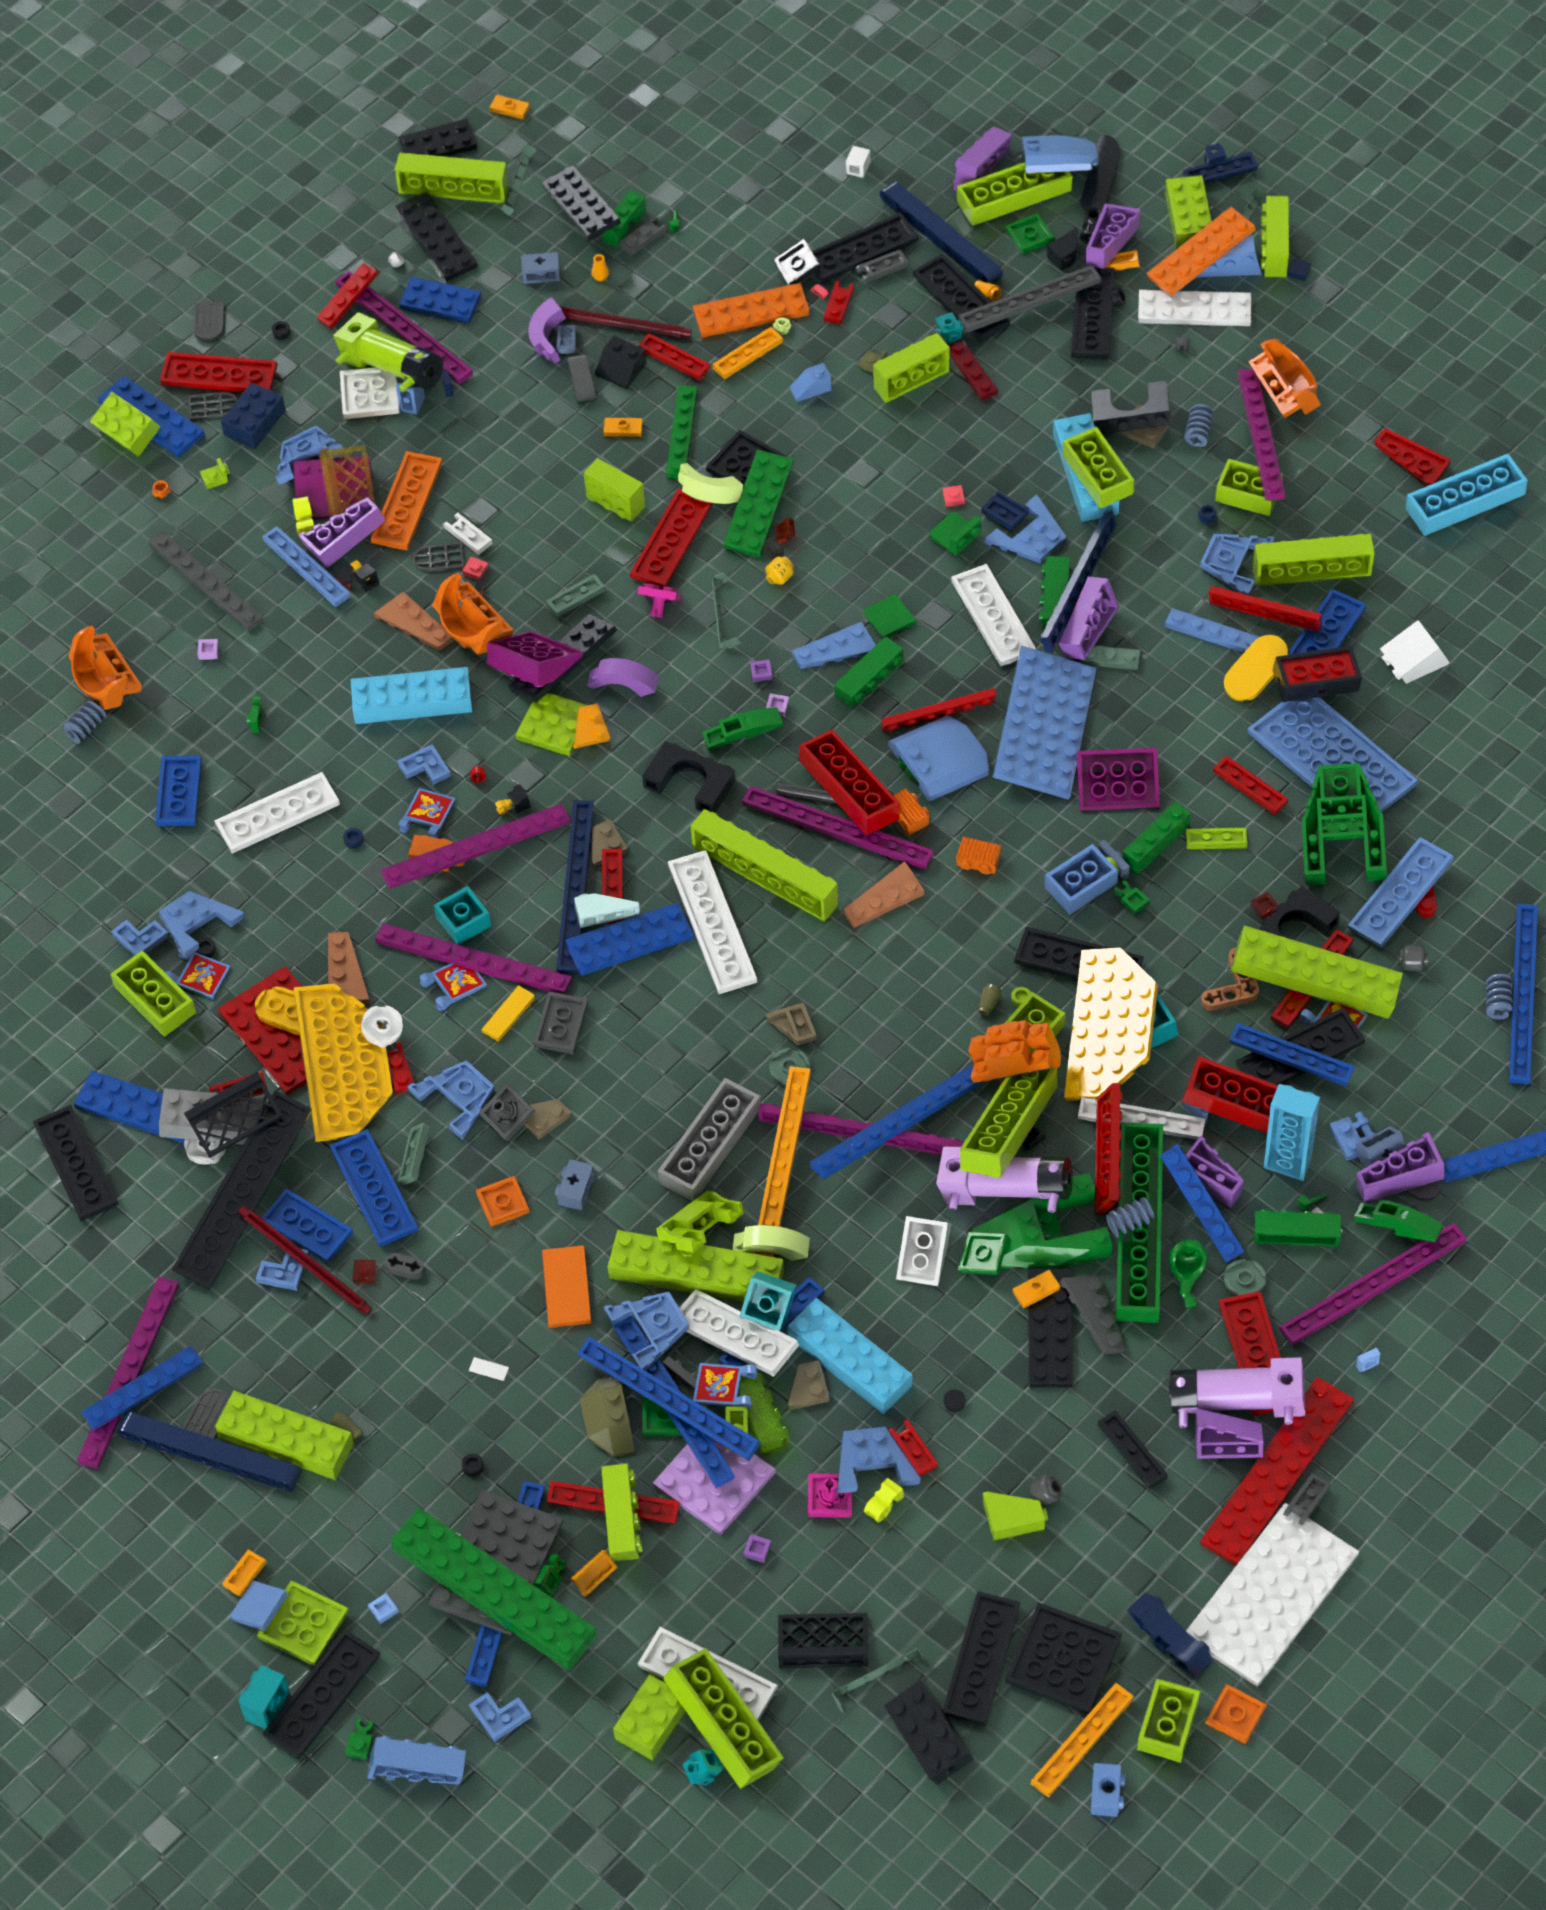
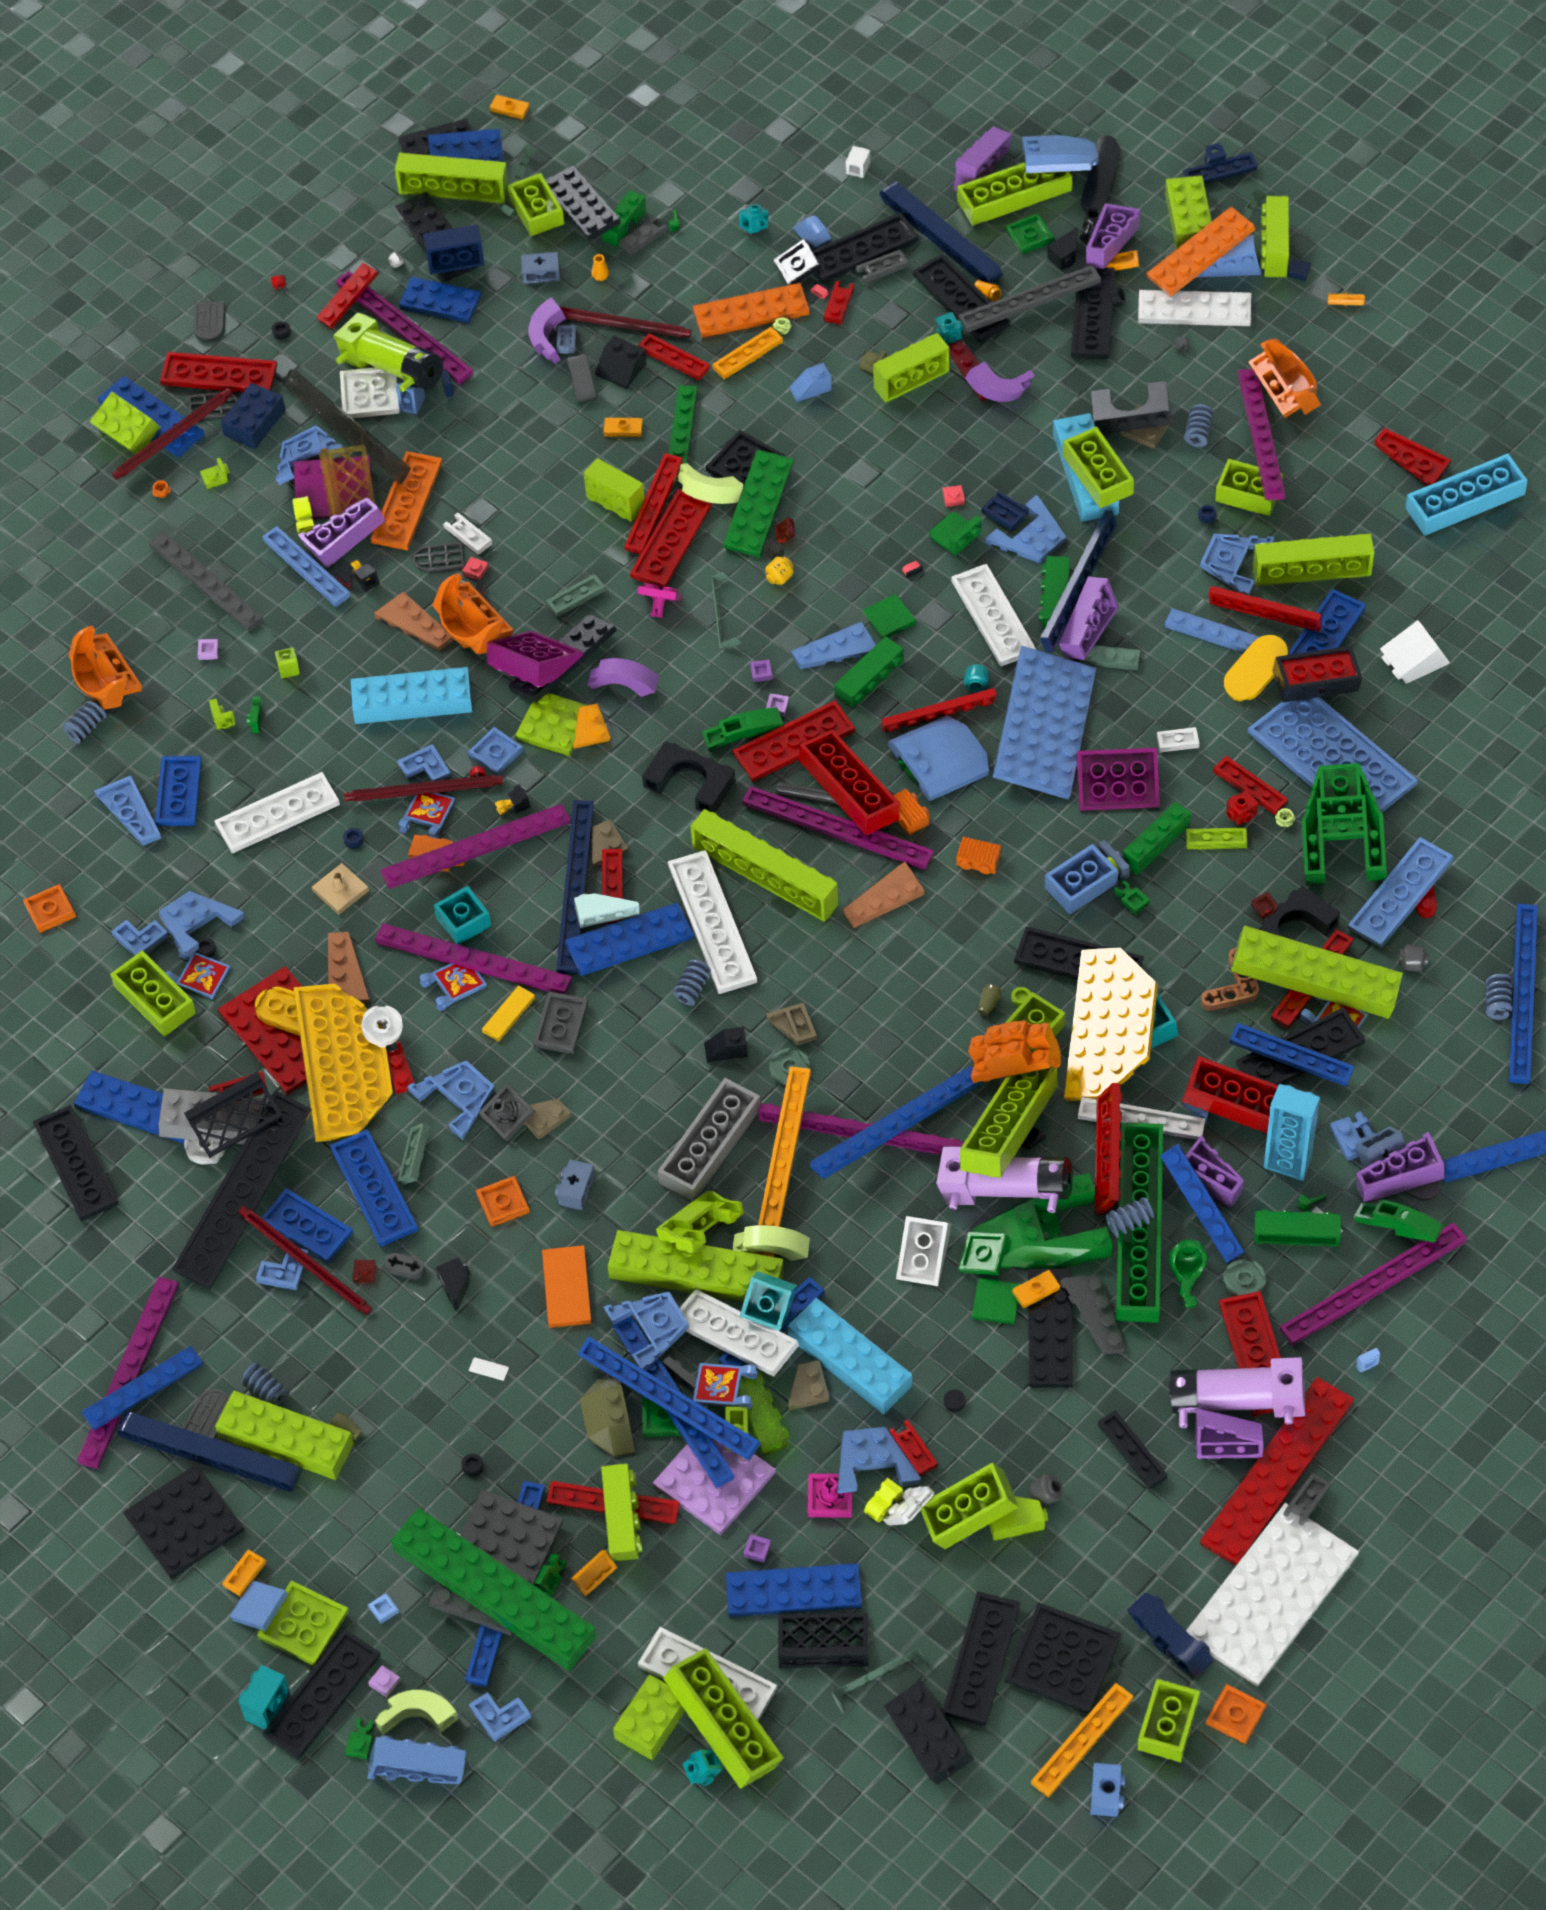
(49, 908): none -> orange tile
(129, 808): none -> medium blue wing
(171, 434): none -> dark red piece
(183, 1521): none -> black plate
(221, 718): none -> lime bracket
(263, 1386): none -> sand blue piece
(278, 281): none -> red hinge
(287, 662): none -> lime slope
(340, 888): none -> tan tile
(346, 425): none -> clear smoke plate
(384, 1681): none -> lavender plate
(420, 1704): none -> yellowish green arch
(422, 788): none -> dark red piece
(454, 249): none -> dark blue brick
(454, 1280): none -> black slope
(468, 145): none -> blue plate
(495, 751): none -> medium blue tile
(535, 204): none -> lime brick
(653, 503): none -> red plate
(691, 982): none -> sand blue piece
(726, 1045): none -> black slope
(754, 218): none -> teal brick
(782, 745): none -> red plate
(793, 1590): none -> blue plate
(813, 232): none -> medium blue slope
(909, 1507): none -> white plate
(912, 569): none -> piece
(969, 1506): none -> lime brick
(976, 678): none -> teal head
(995, 1301): none -> green tile
(996, 388): none -> medium lavender arch
(1177, 739): none -> white plate
(1241, 808): none -> red brick
(1285, 813): none -> yellowish green plate
(1346, 299): none -> light orange axle

